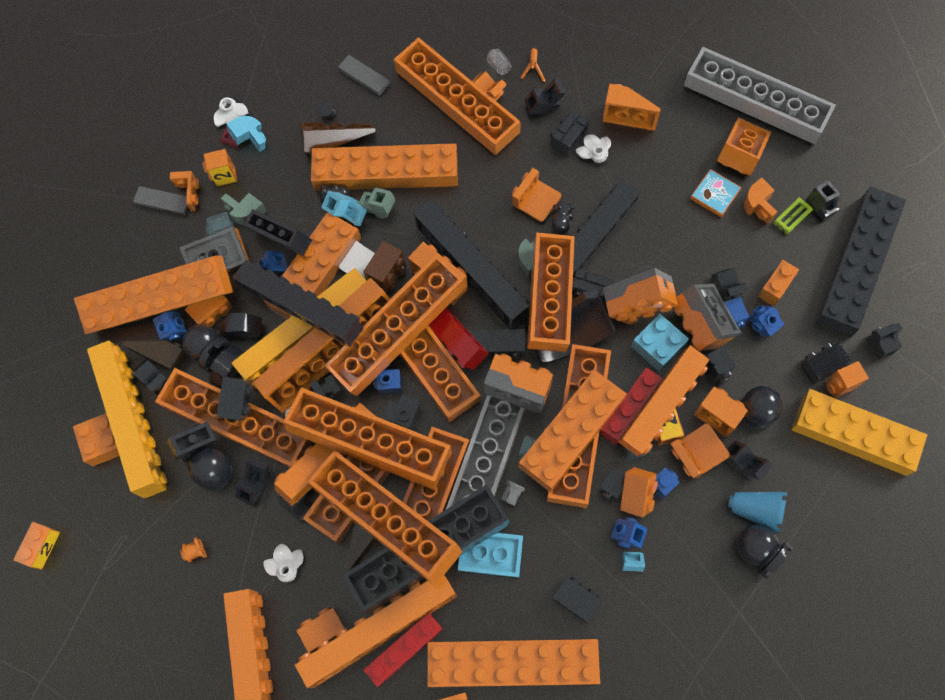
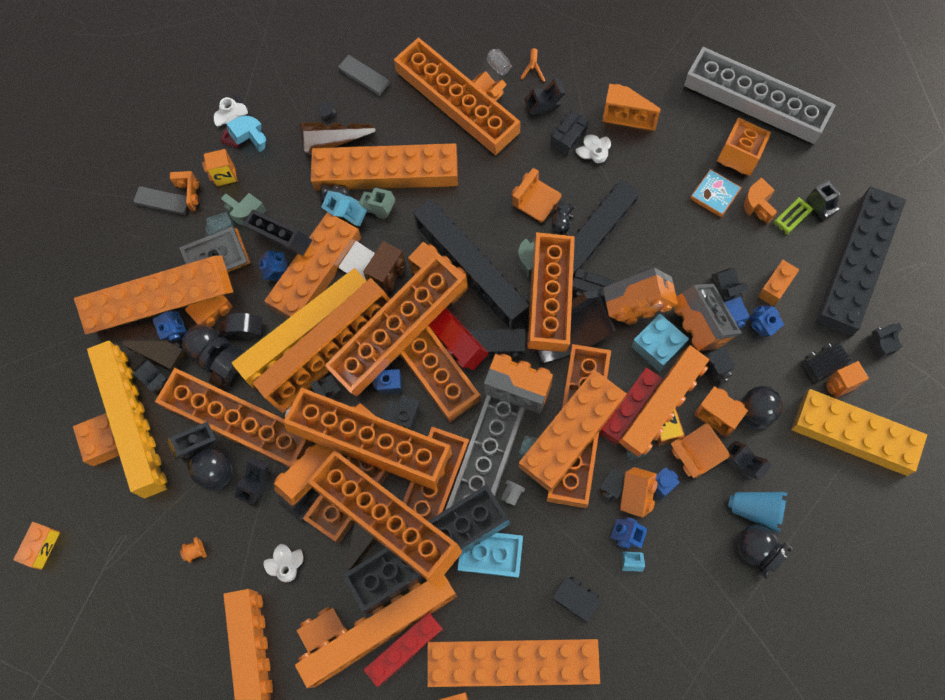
(235, 398): black brick -> none
(298, 303): black brick -> none

